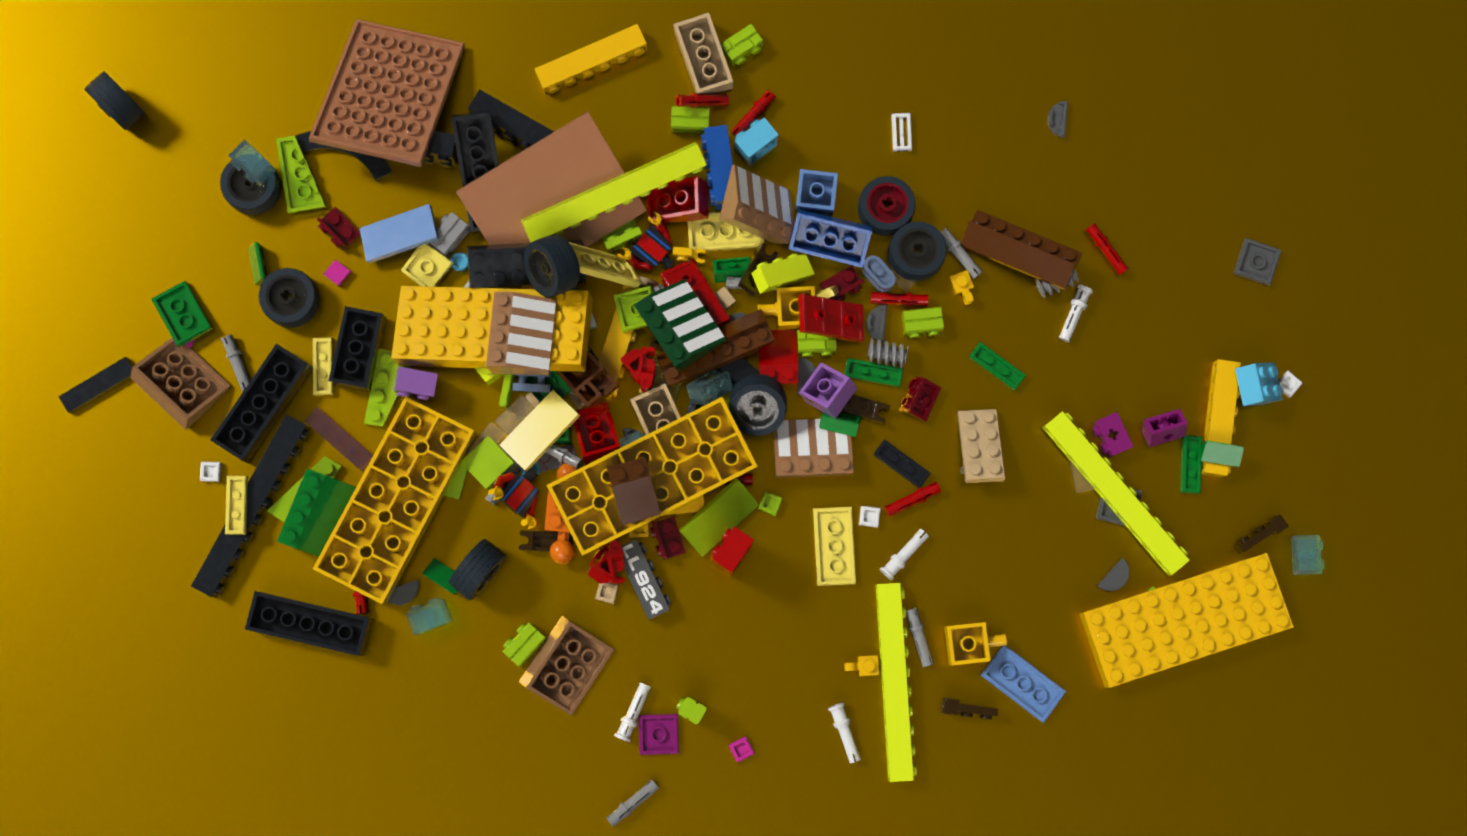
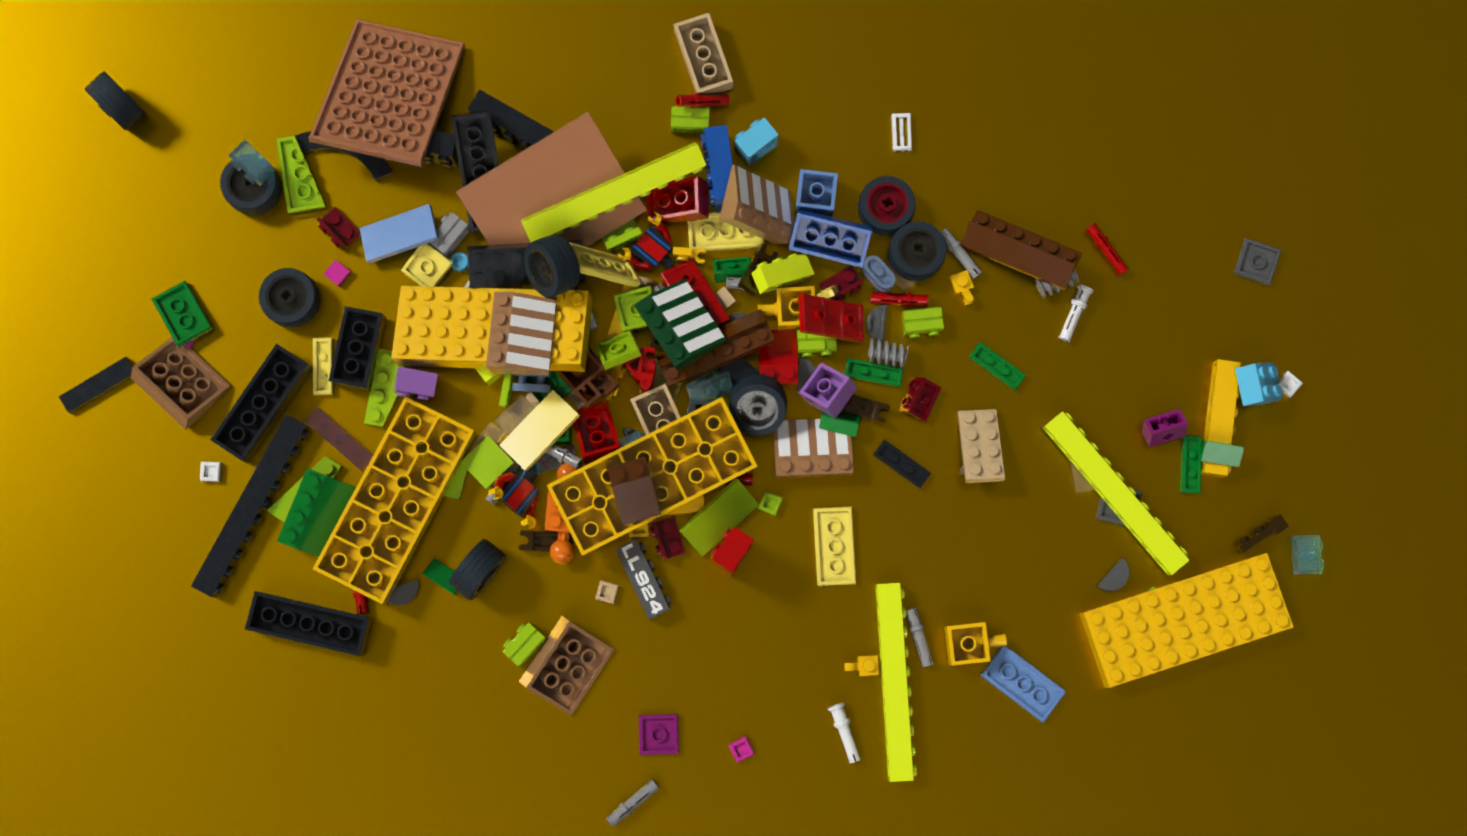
(233, 355): light grey pin -> none
(236, 505): light yellow tile -> none
(257, 263): green slope -> none
(429, 616): clear light blue brick -> none
(591, 58): yellow brick -> none
(607, 563): red piece -> none
(617, 350): none -> lime tile
(629, 721): white pin -> none
(690, 709): lime brick -> none
(742, 45): lime brick -> none
(759, 107): red pin -> none
(869, 516): white tile -> none
(898, 561): white pin -> none
(912, 499): red pin -> none
(952, 706): dark brown plate -> none
(1057, 119): dark grey tile -> none
(1109, 425): magenta brick -> none

